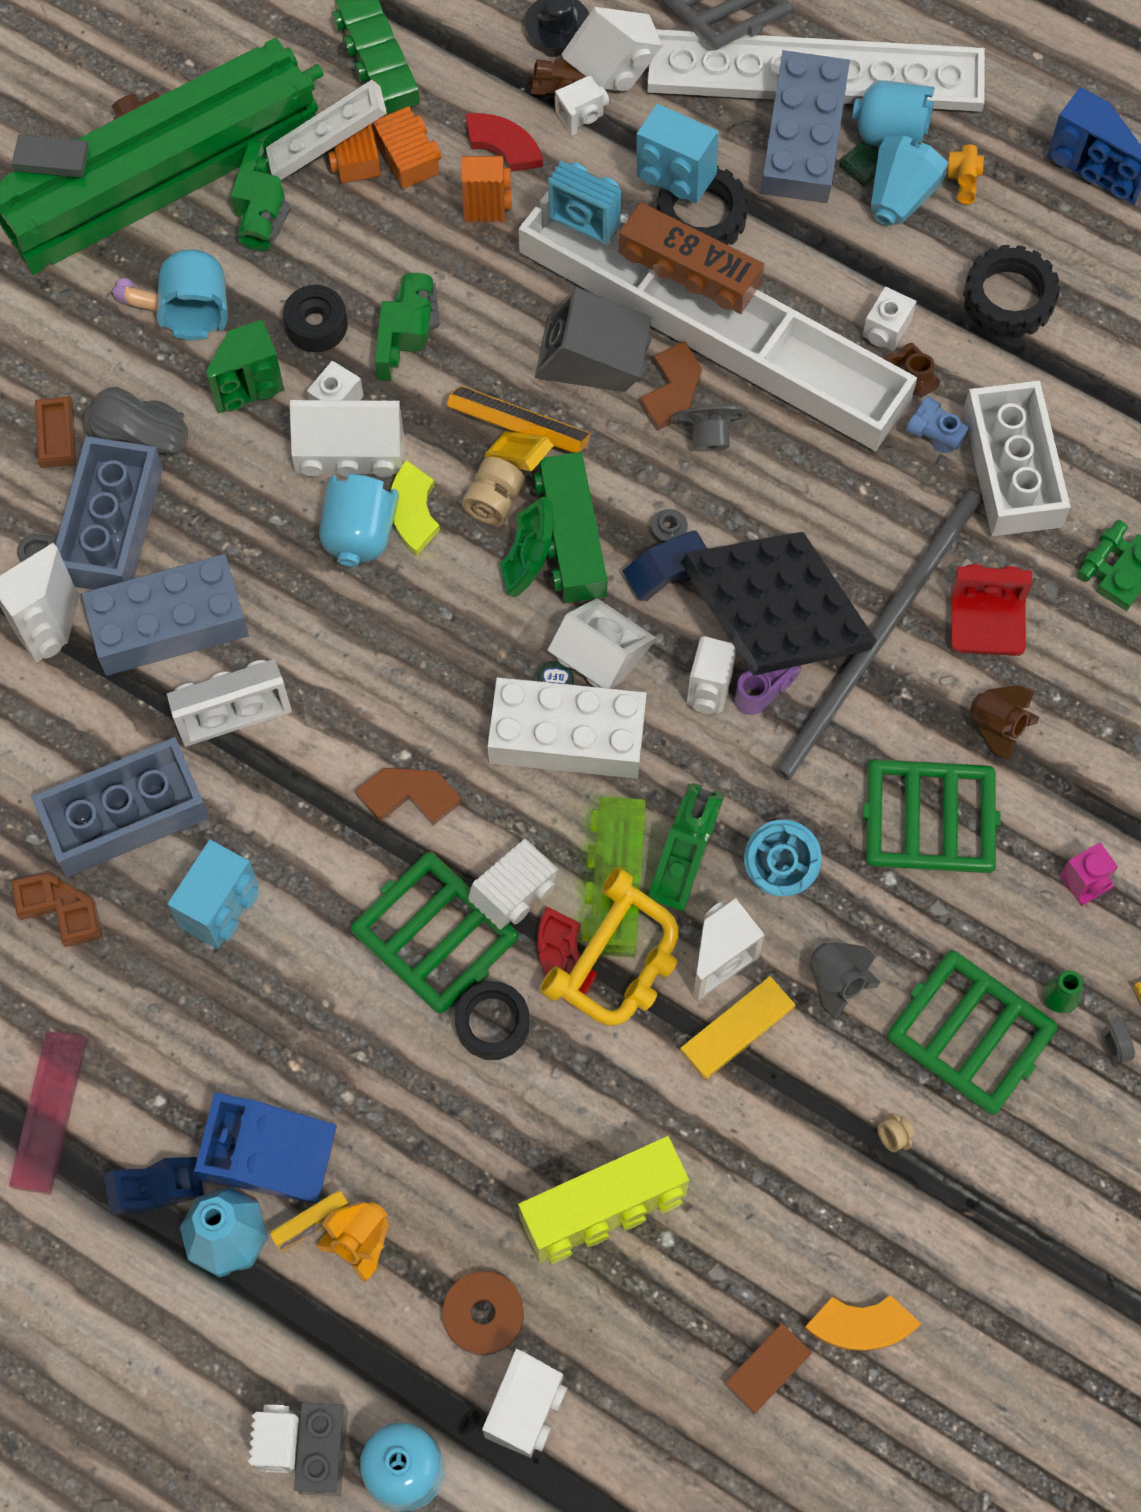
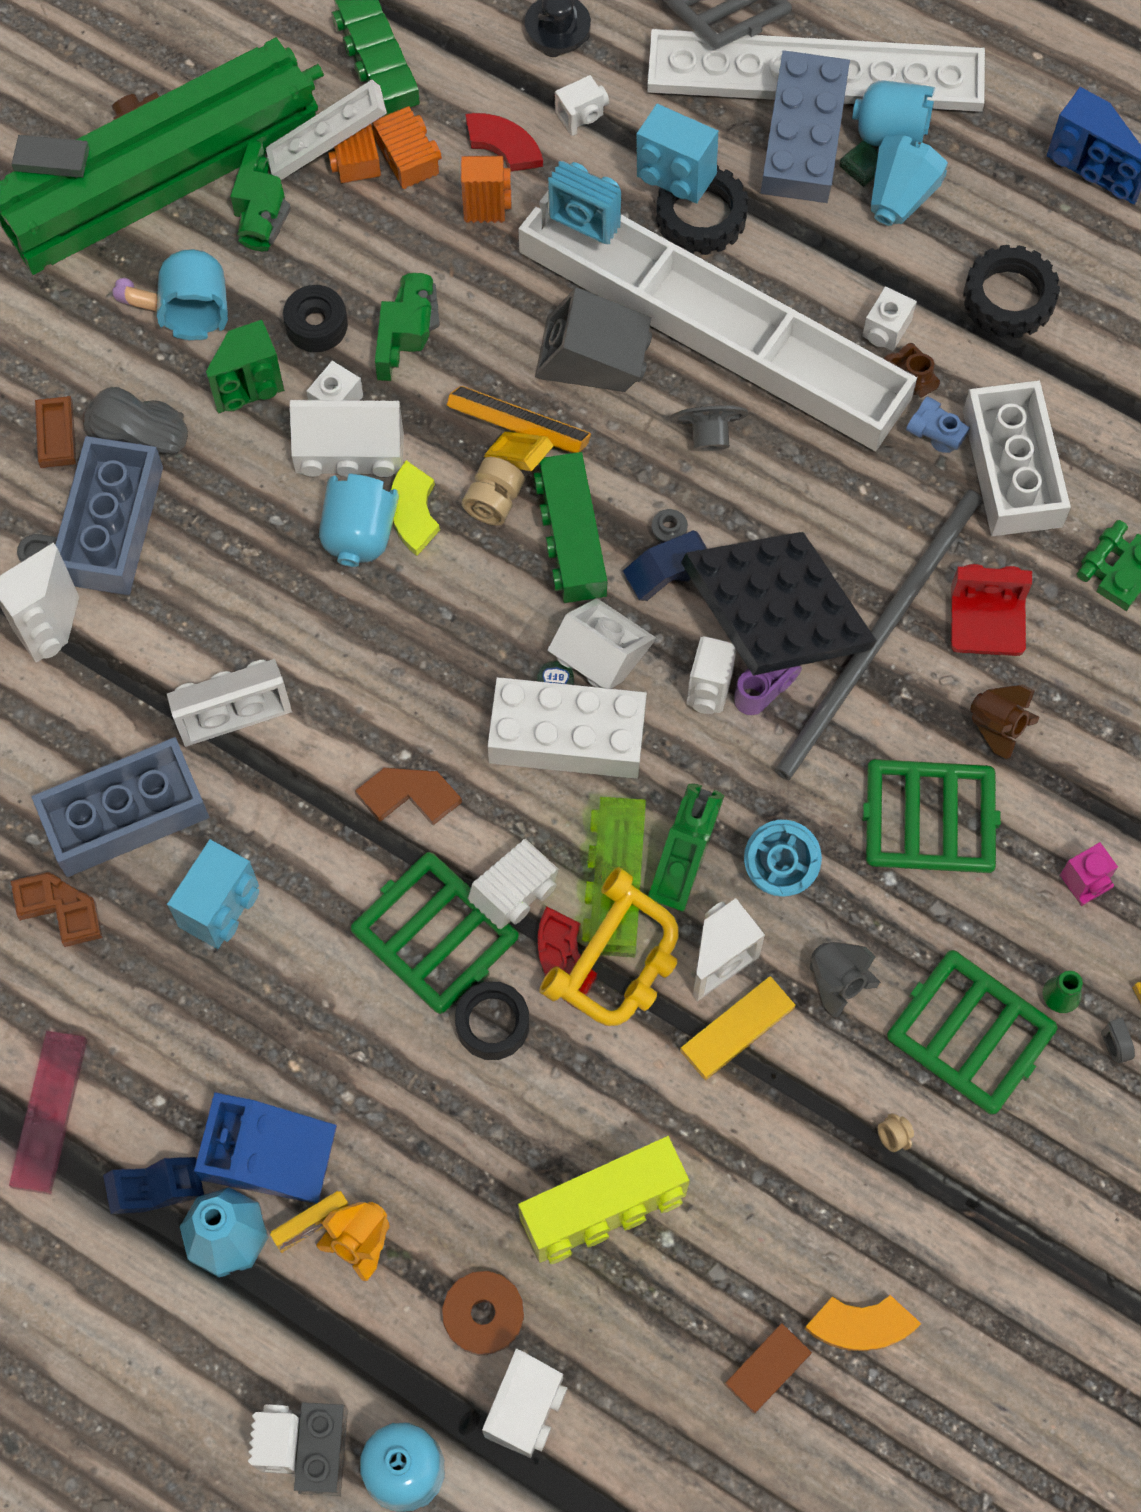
(164, 614): sand blue brick -> none
(530, 546): green tile -> none
(552, 77): reddish brown plate -> none
(613, 47): white slope -> none
(682, 377): dark orange tile -> none
(690, 258): dark orange brick -> none
(966, 167): light orange plate -> none

